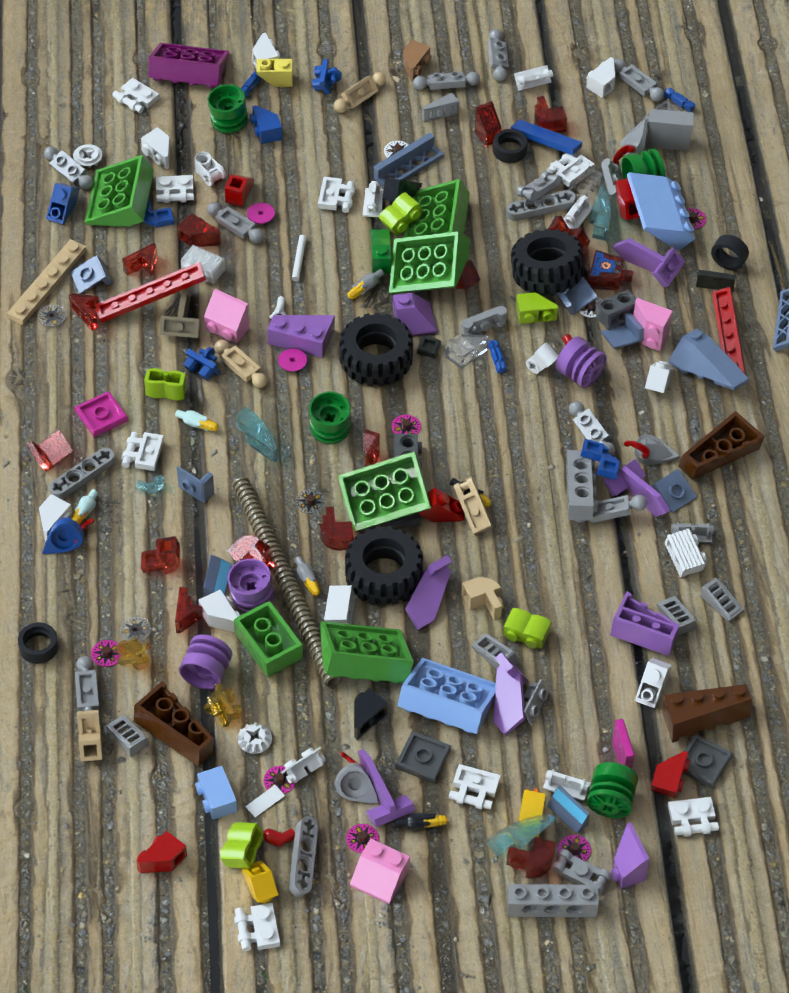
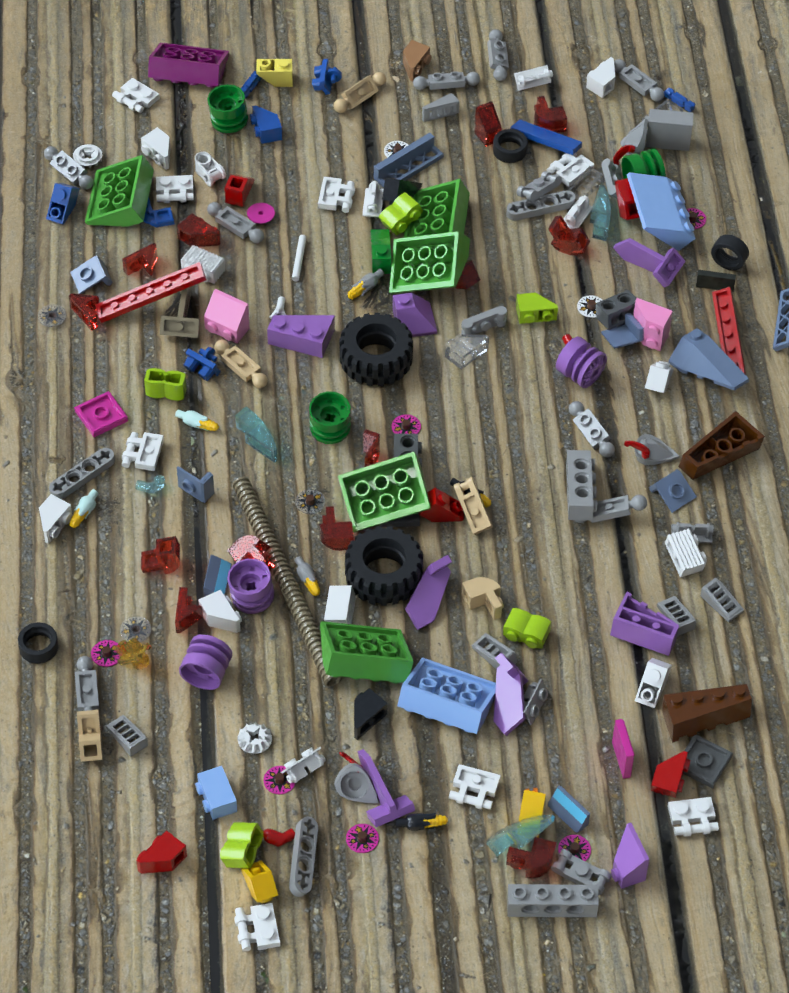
(46, 282): tan plate -> none
(51, 450): clear red piece -> none
(65, 536): blue piece -> none
(172, 724): reddish brown wedge -> none
(219, 705): clear yellow hips -> none
(264, 49): white slope -> none
(265, 801): white sticker -> none
(268, 639): bright green brick -> none
(292, 360): dark pink piece -> none
(380, 871): bright pink slope -> none
(423, 757): dark grey tile -> none
(428, 347): pearl dark grey tile -> none
(497, 356): blue axle -> none
(541, 359): white piece -> none
(547, 261): black tyre -> none
(575, 787): white hinge -> none
(578, 296): sand blue piece -> none
(597, 451): blue tile -> none
(608, 272): clear red torso -> none
(612, 790): green wheel -> none
(630, 478): medium lavender piece -> none

